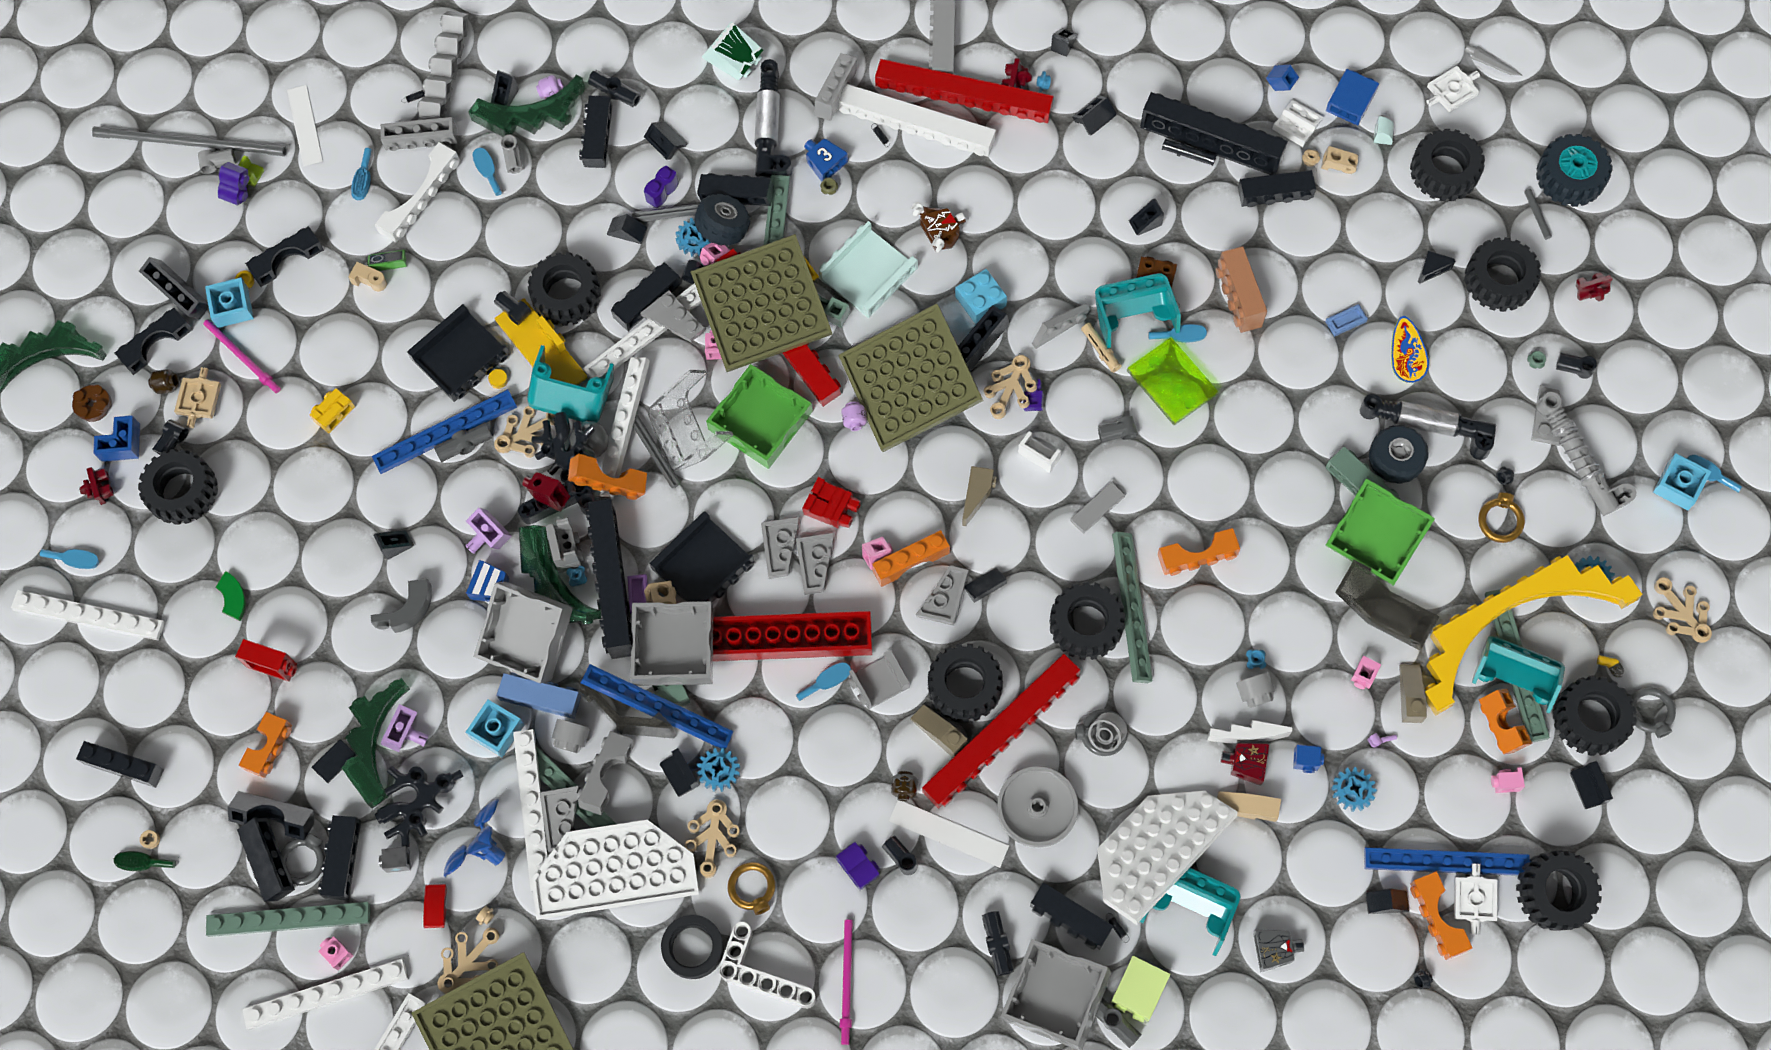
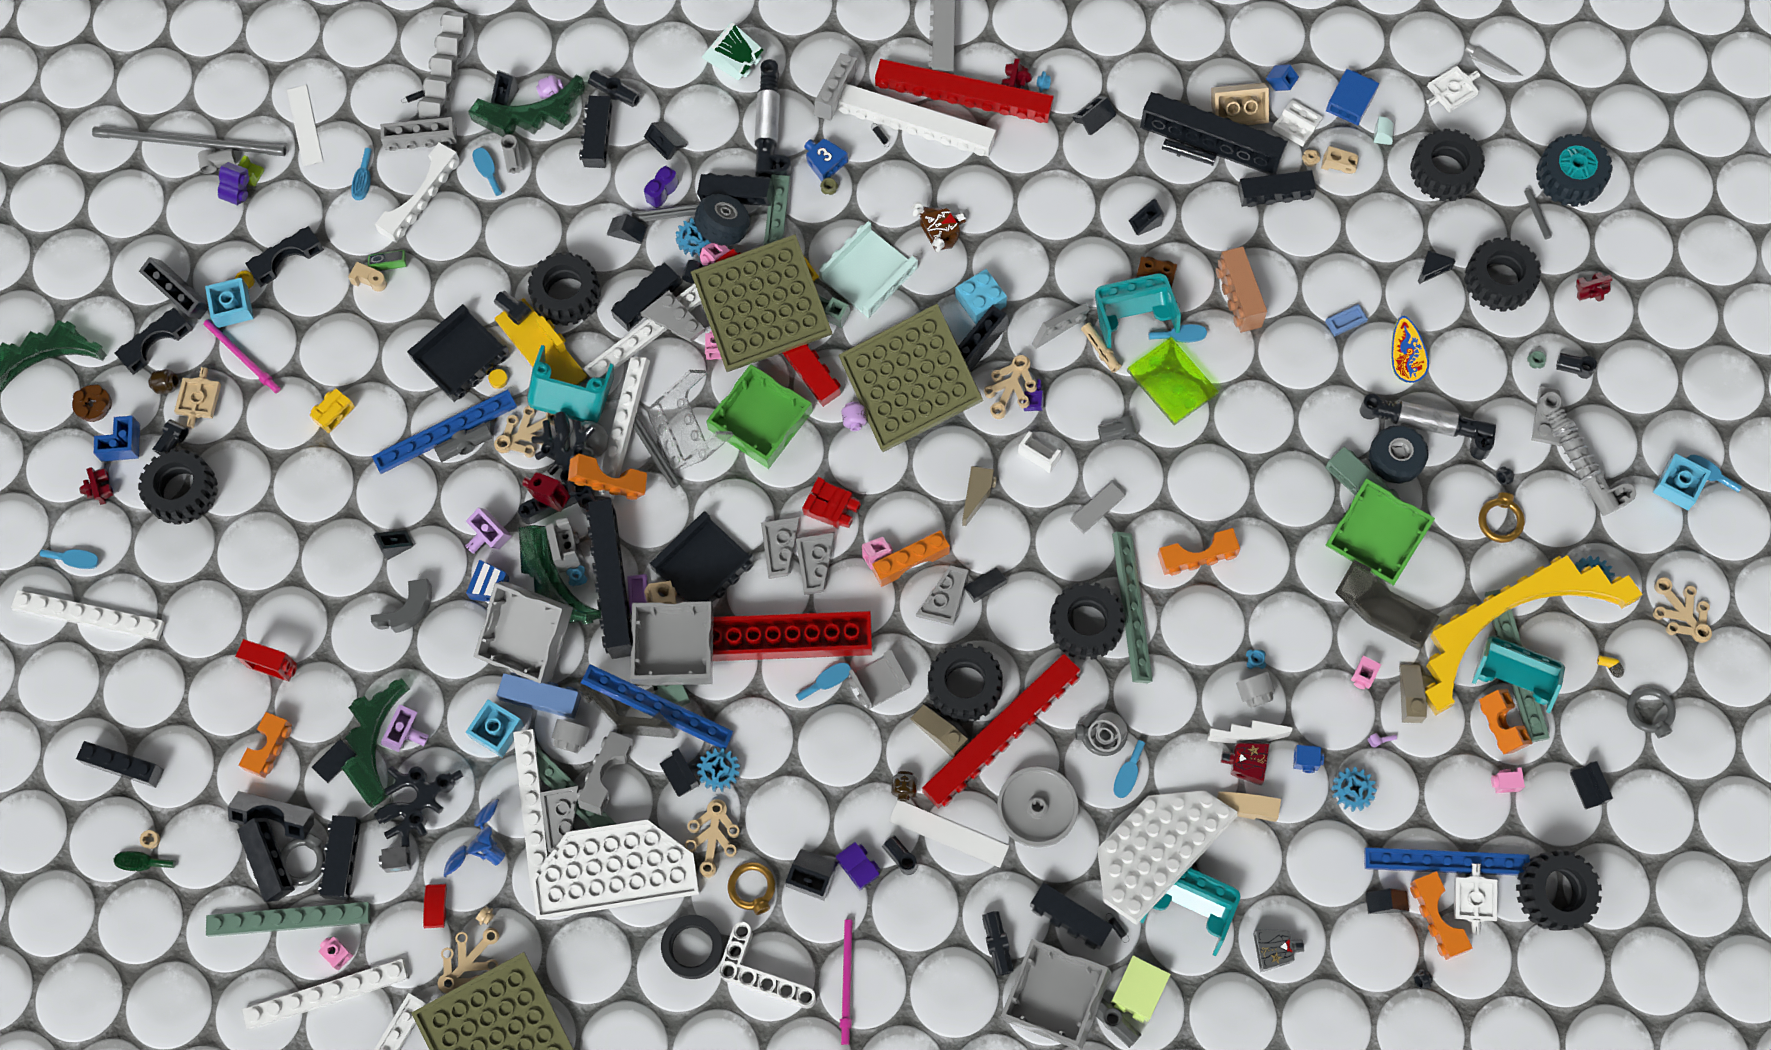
(233, 596): green tile -> none
(811, 874): none -> black slope
(1063, 41): black slope -> none
(1128, 773): none -> dark azure piece
(1242, 103): none -> tan slope
(1611, 698): black tyre -> none

